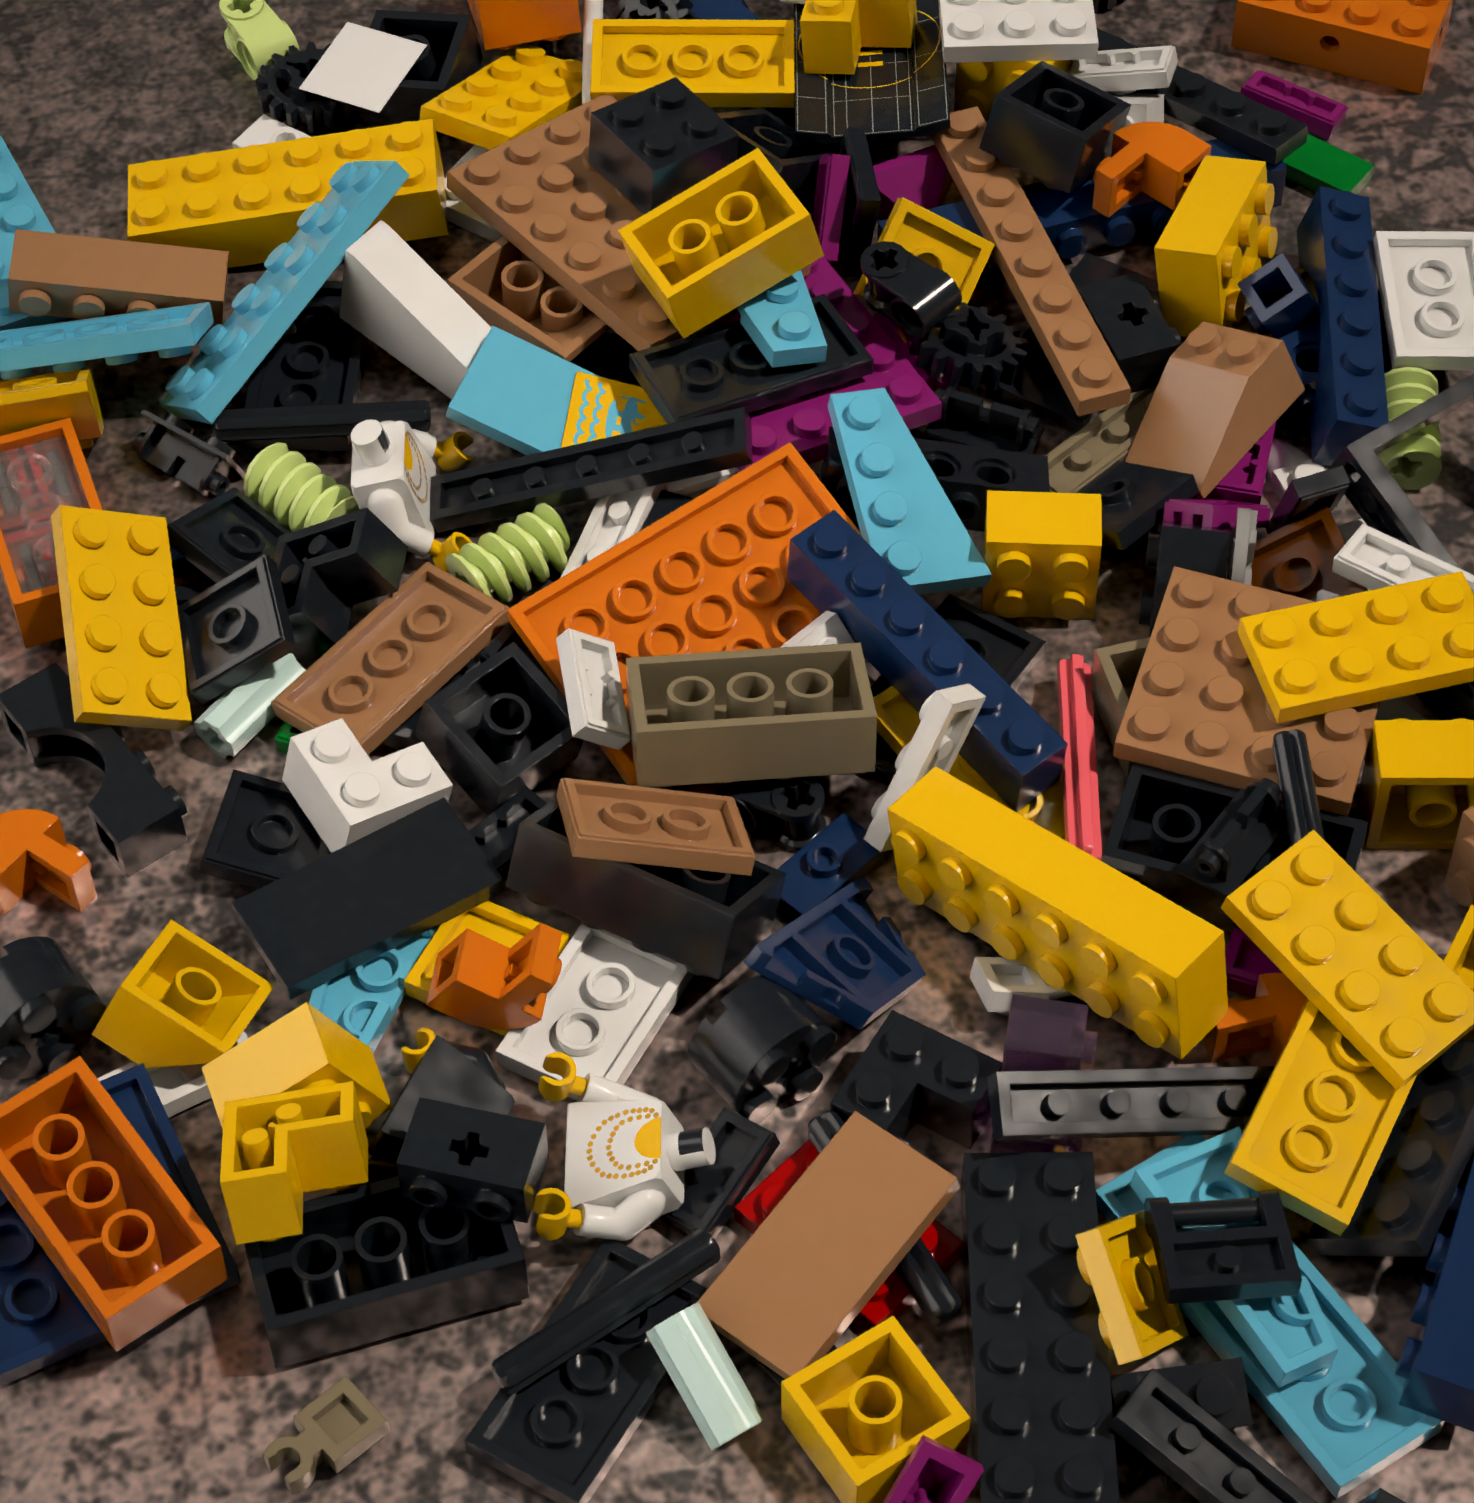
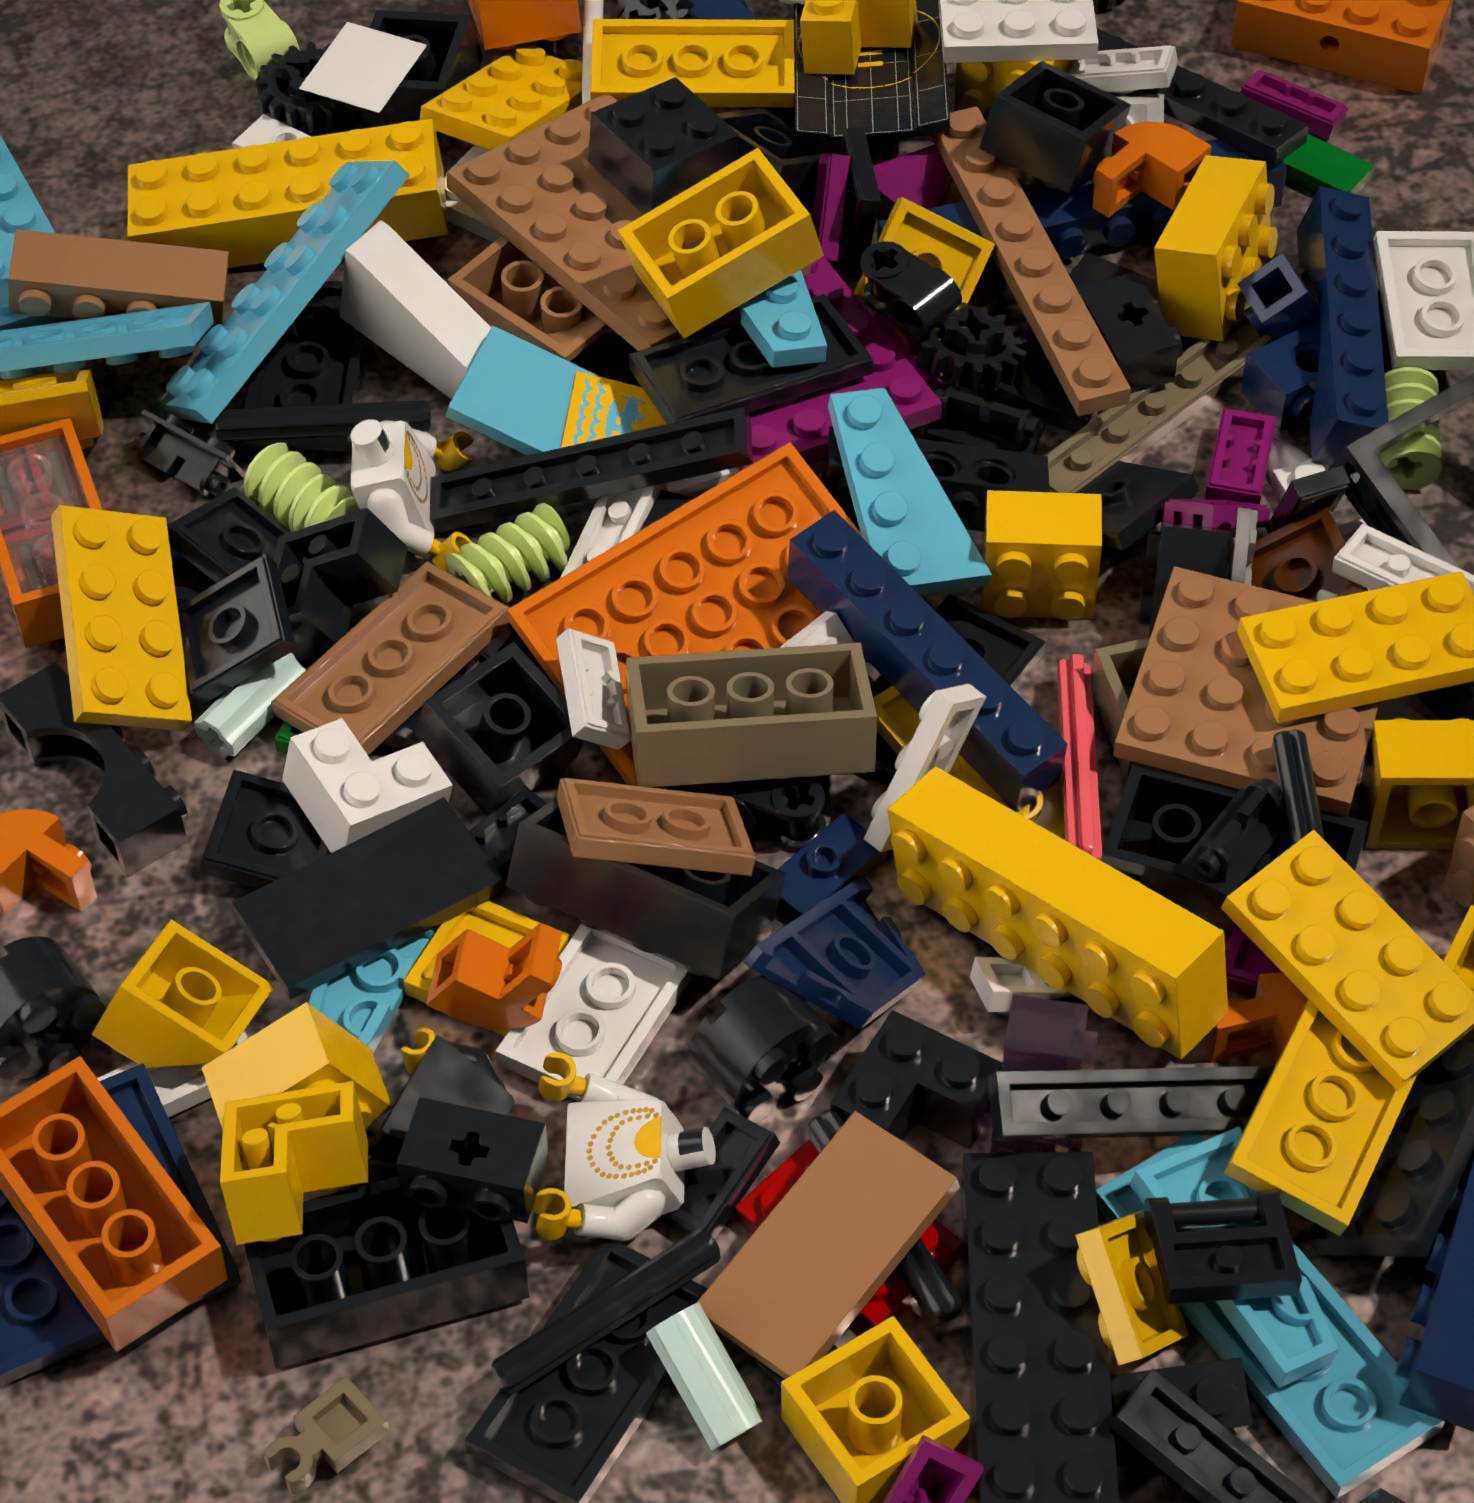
(1215, 403): medium nougat slope -> none

